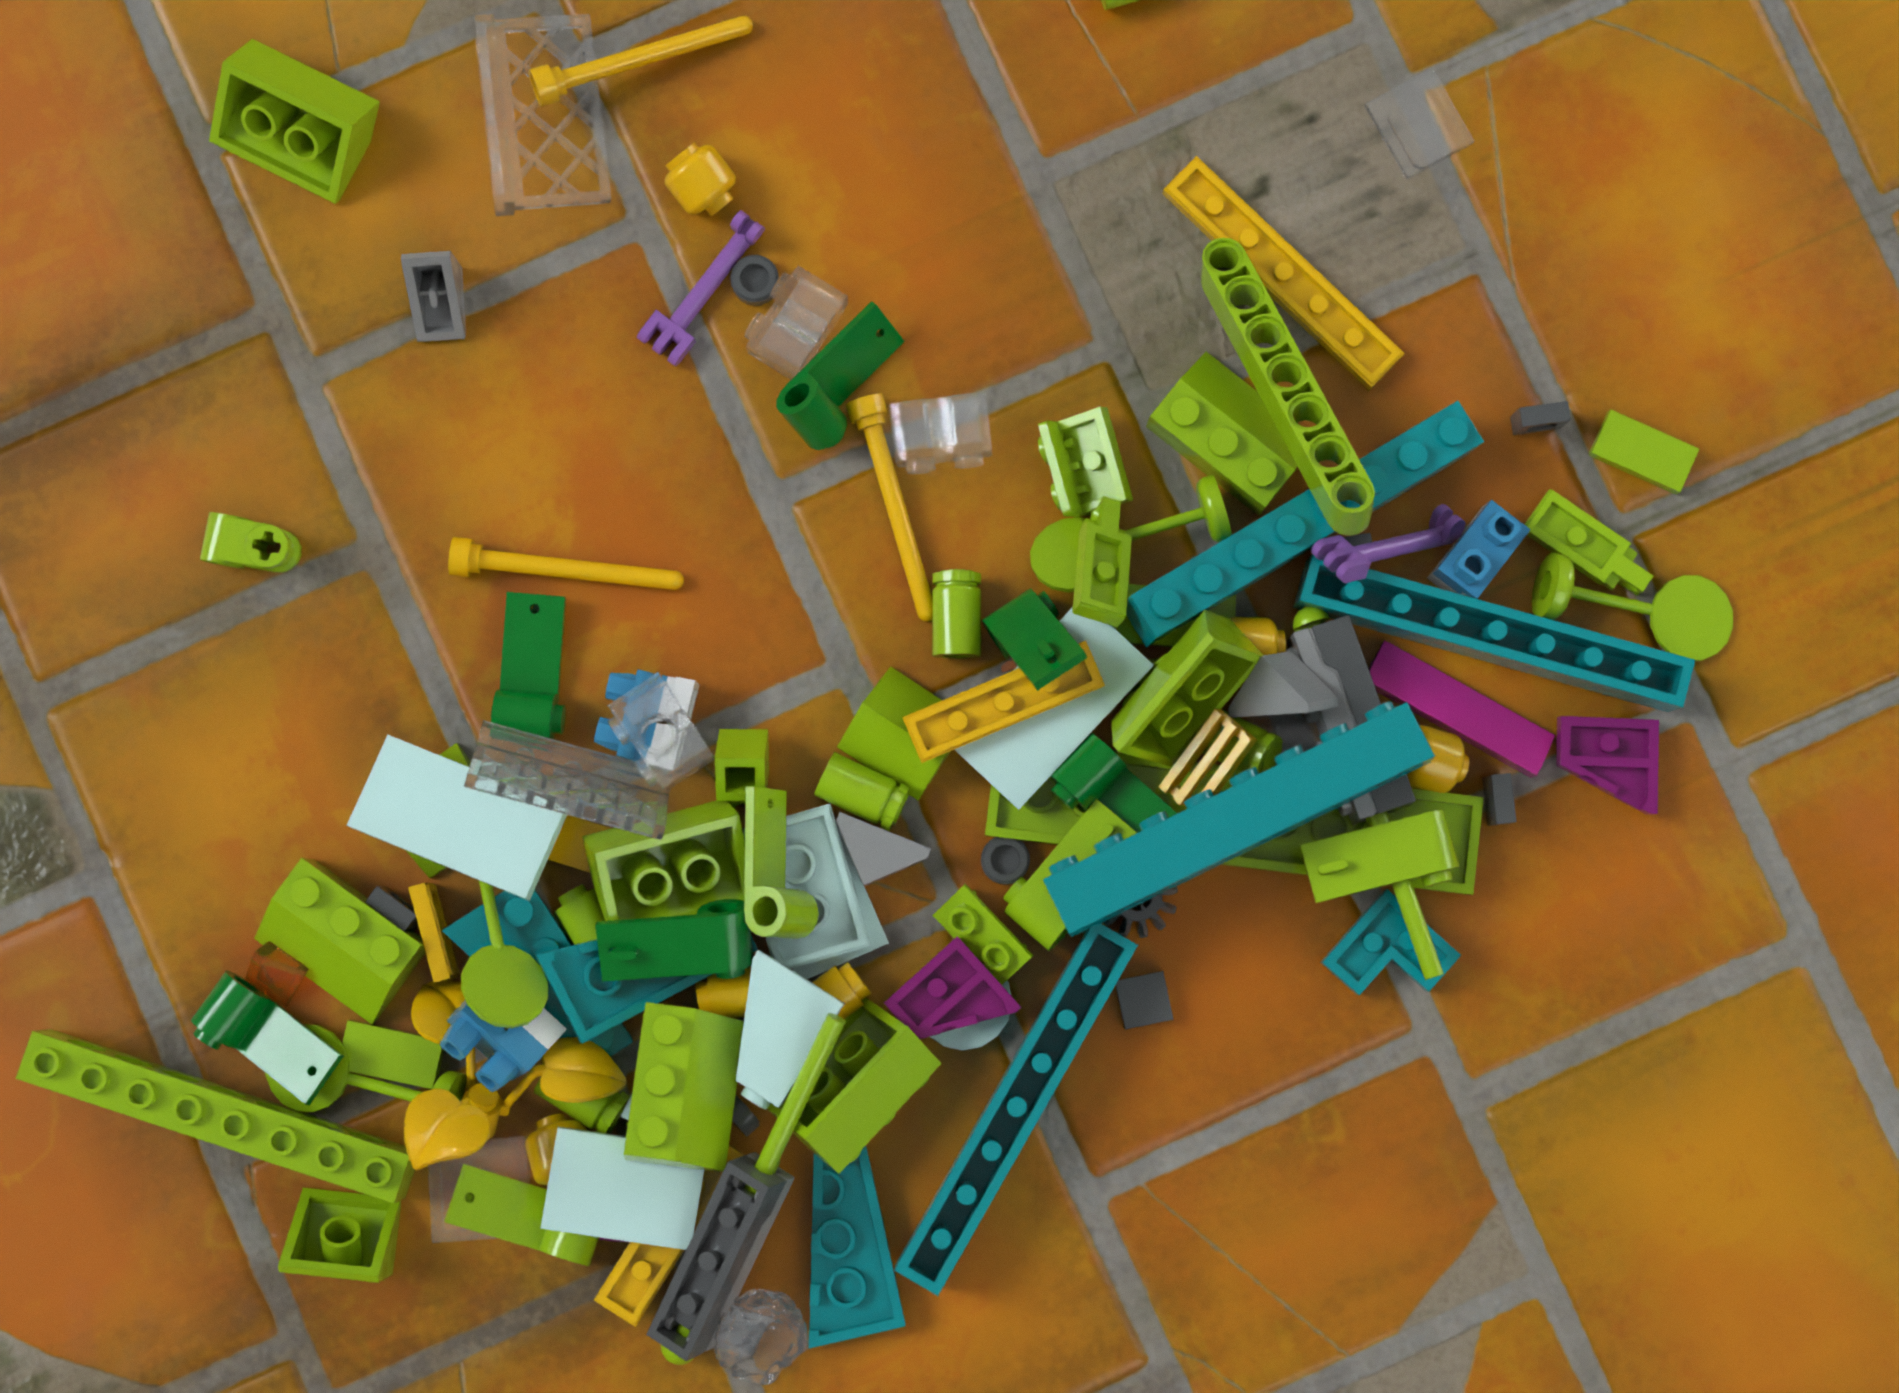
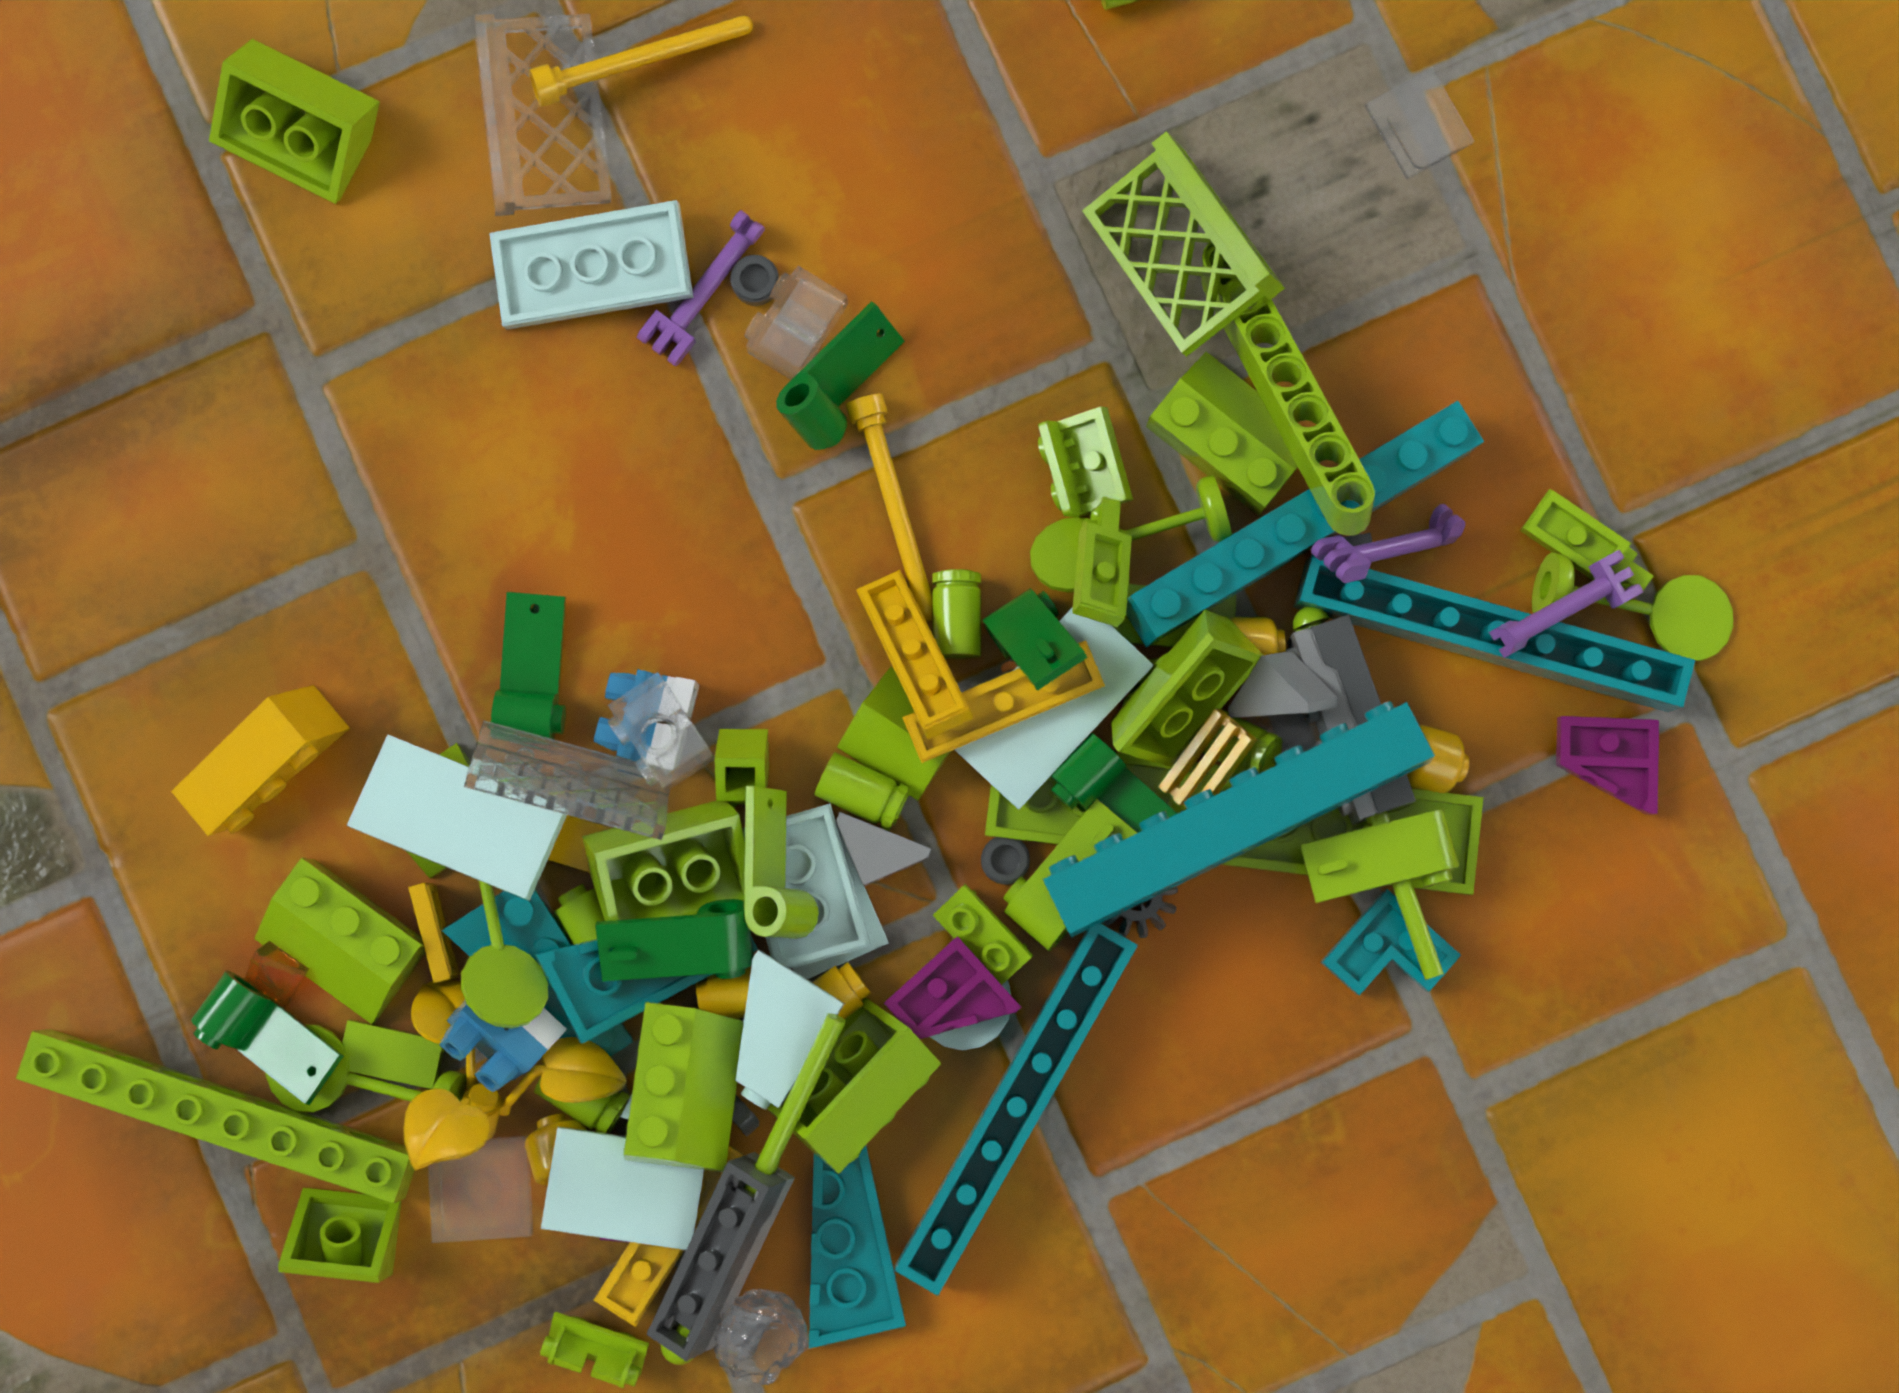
(244, 543): lime piece -> none
(259, 759): none -> yellow wedge
(393, 908): dark grey tile -> none
(435, 295): light grey slope -> none
(470, 558): yellow piece -> none
(512, 1213): lime door -> none
(591, 265): none -> light aqua tile
(616, 1354): none -> lime hinge
(700, 179): yellow head -> none
(914, 654): none -> yellow tile
(940, 432): clear brick -> none
(1143, 1000): dark grey tile -> none
(1219, 228): none -> lime fence
(1285, 274): yellow tile -> none
(1460, 710): dark pink slope -> none
(1479, 551): dark azure hips -> none
(1499, 799): dark grey tile -> none
(1540, 418): dark grey tile -> none
(1606, 584): none -> medium lavender hinge
(1643, 452): lime tile -> none

